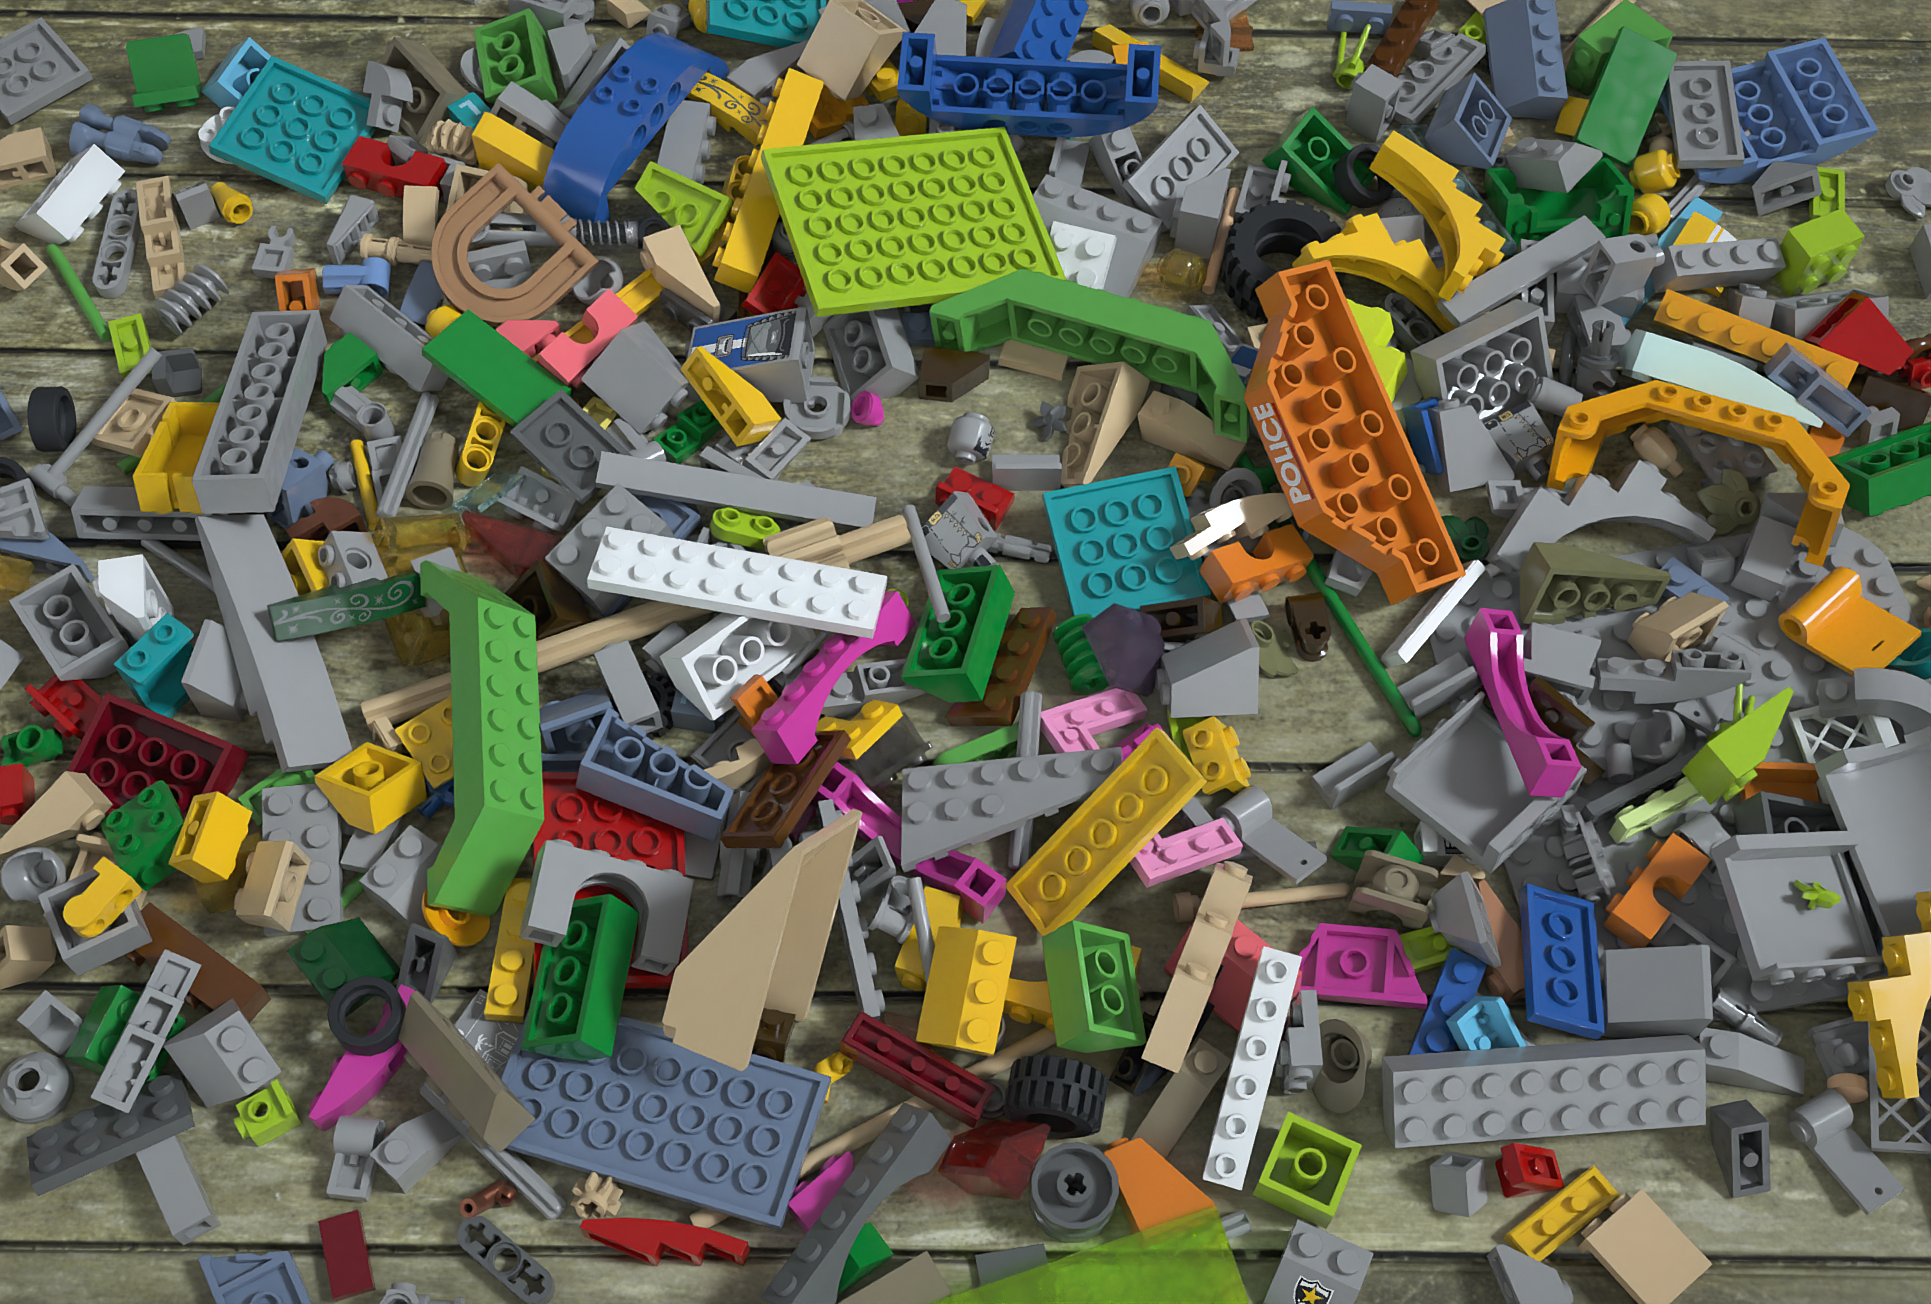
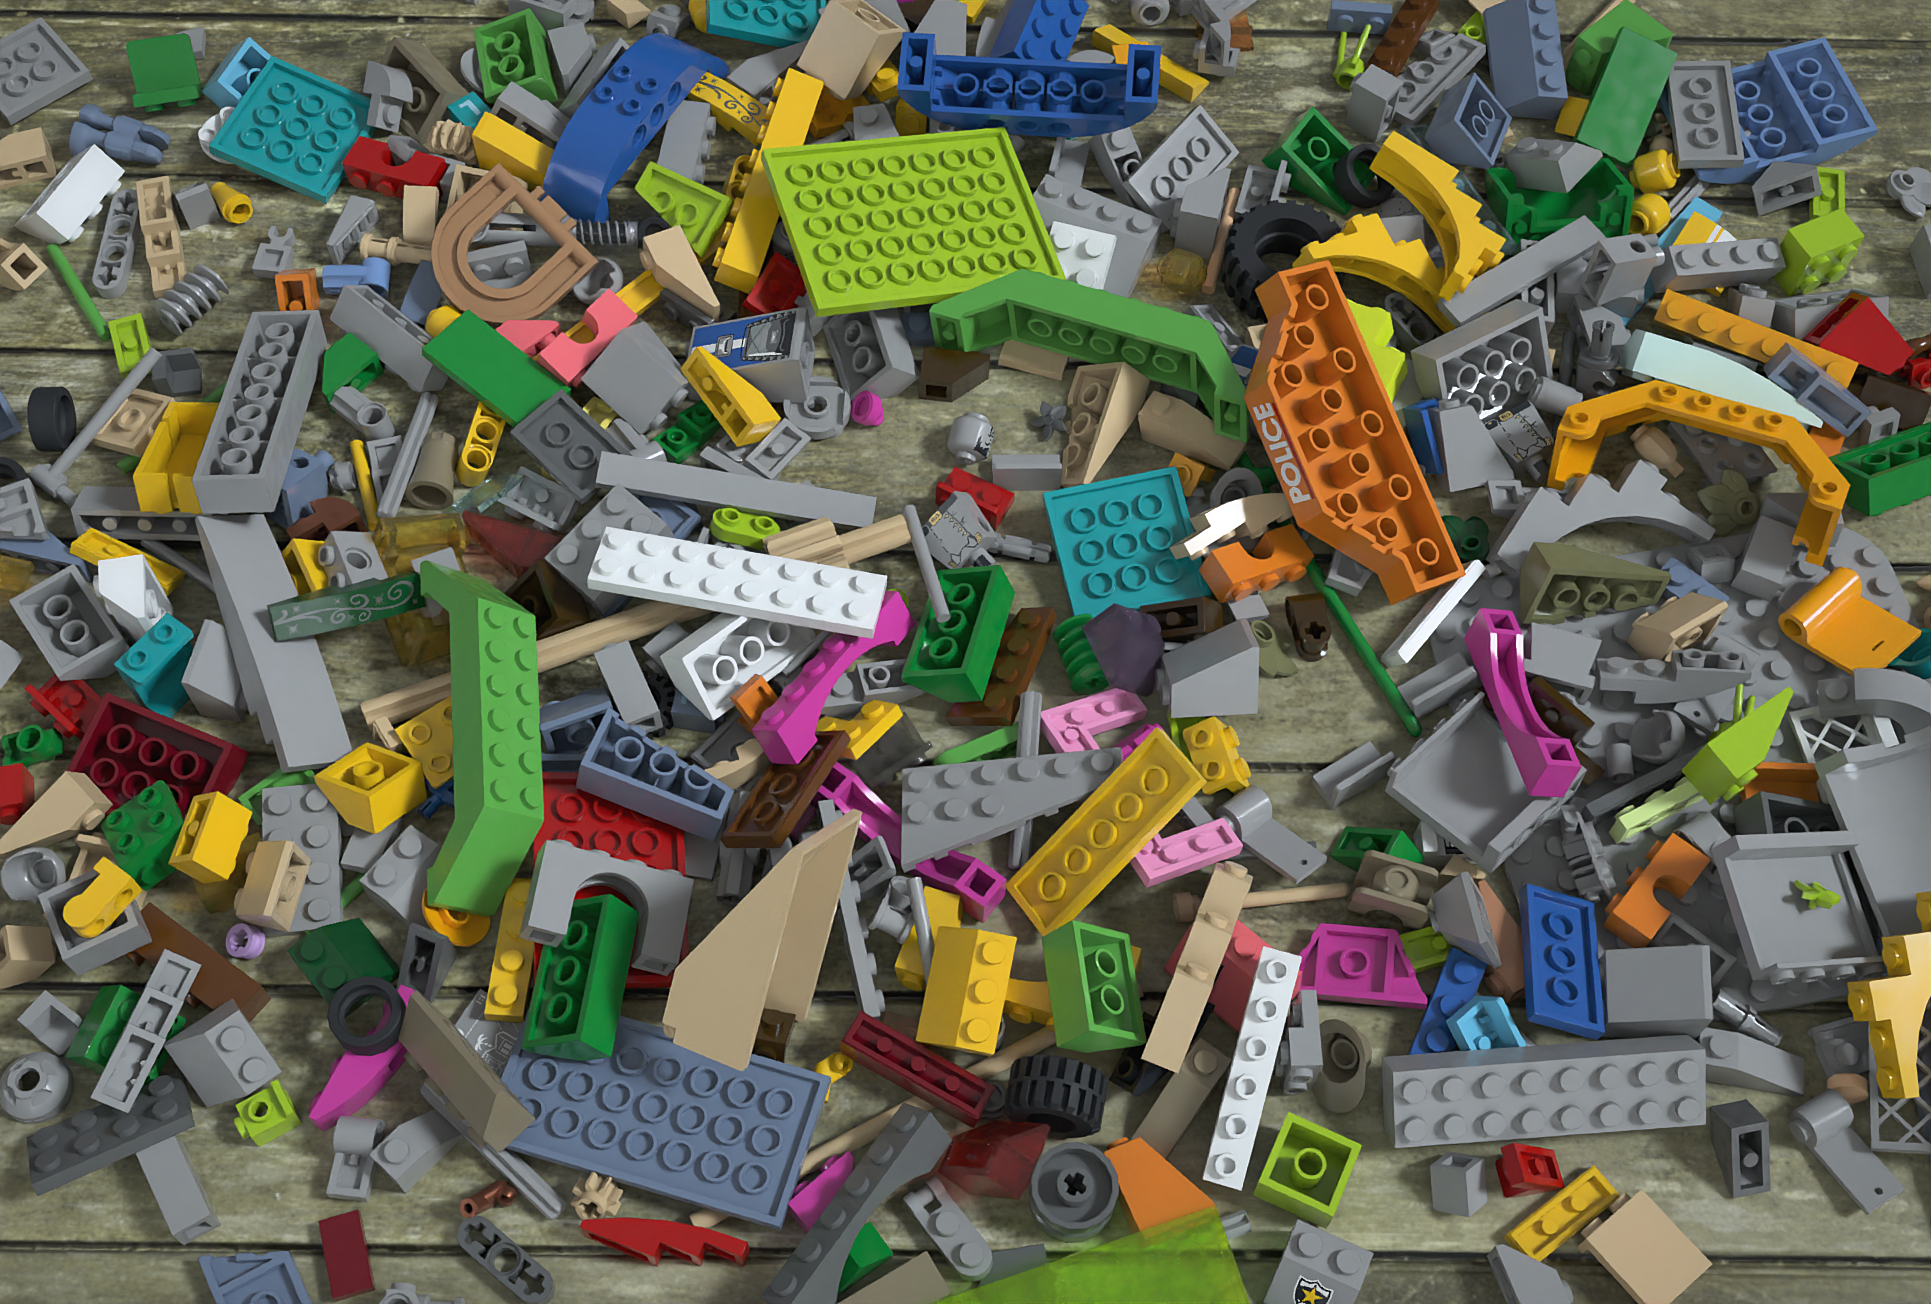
(98, 546): none -> yellow tile
(235, 940): none -> lavender bush
(950, 1231): none -> light grey plate

